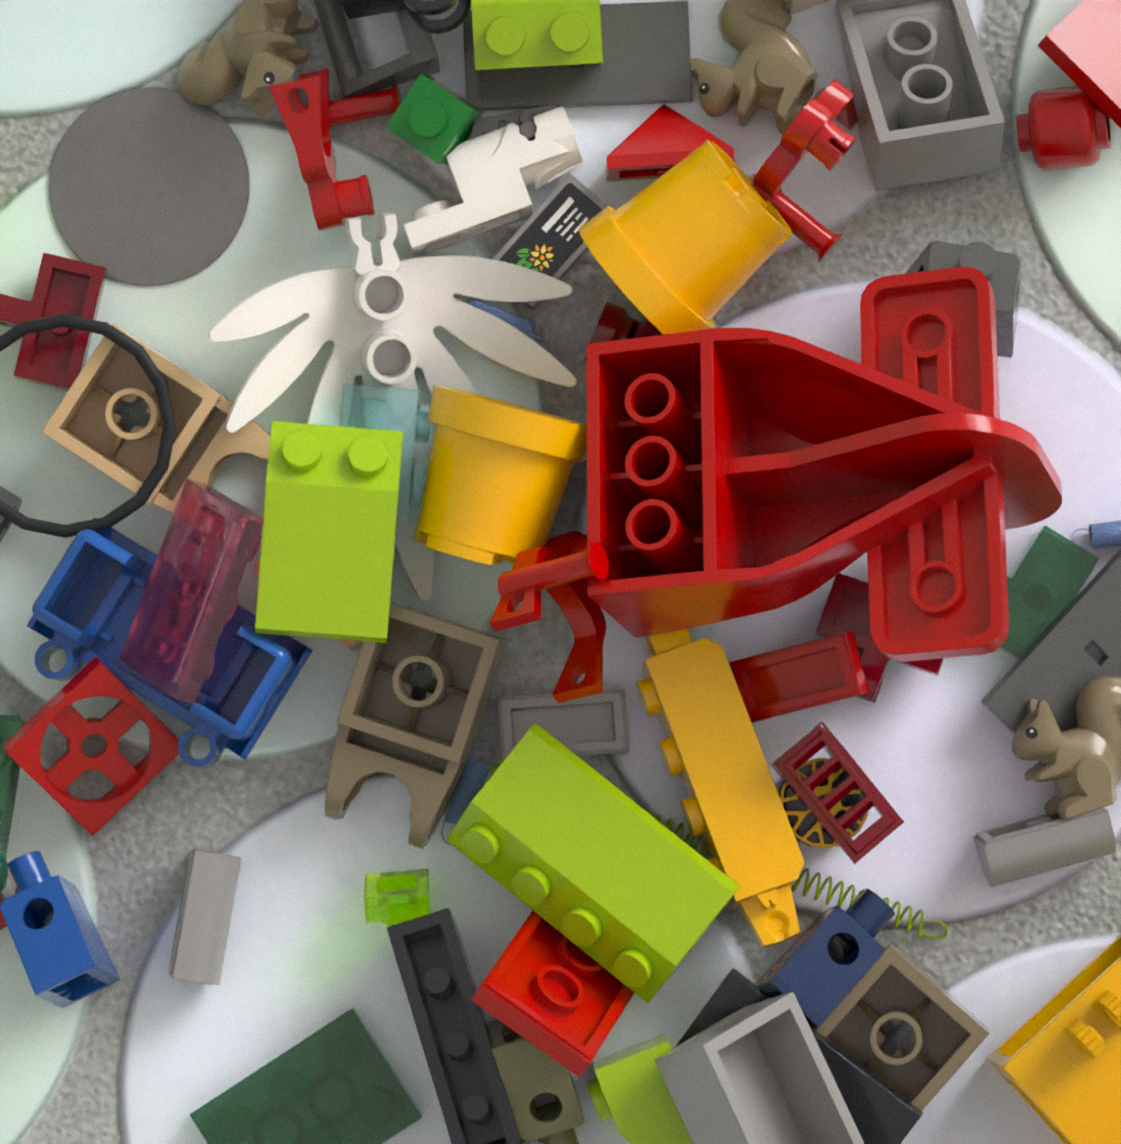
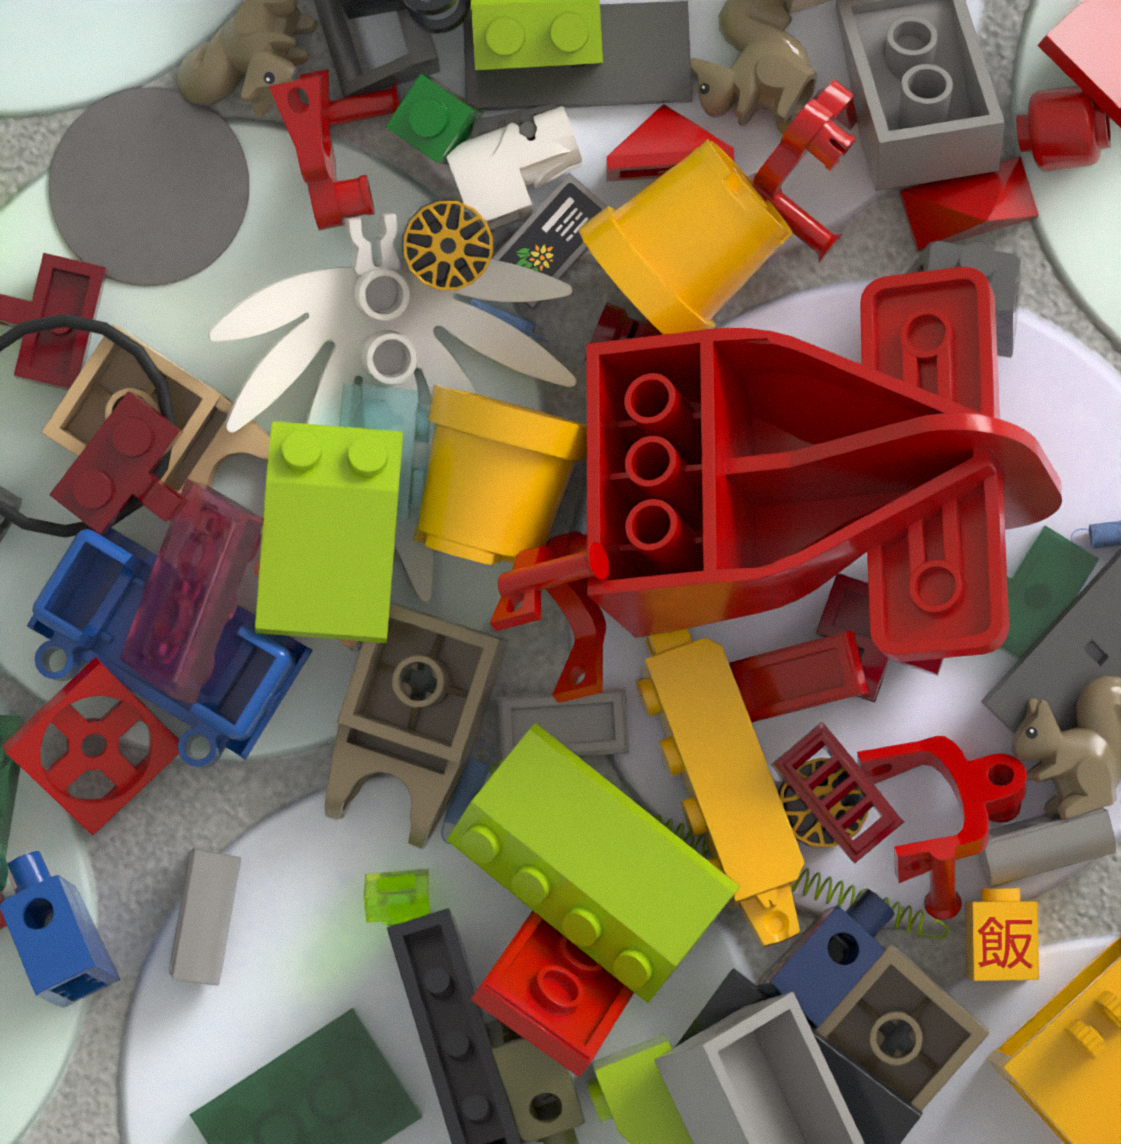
(121, 466): none -> dark red plate
(447, 245): none -> wheel
(969, 204): none -> red slope
(985, 791): none -> red piece
(1001, 936): none -> yellow brick

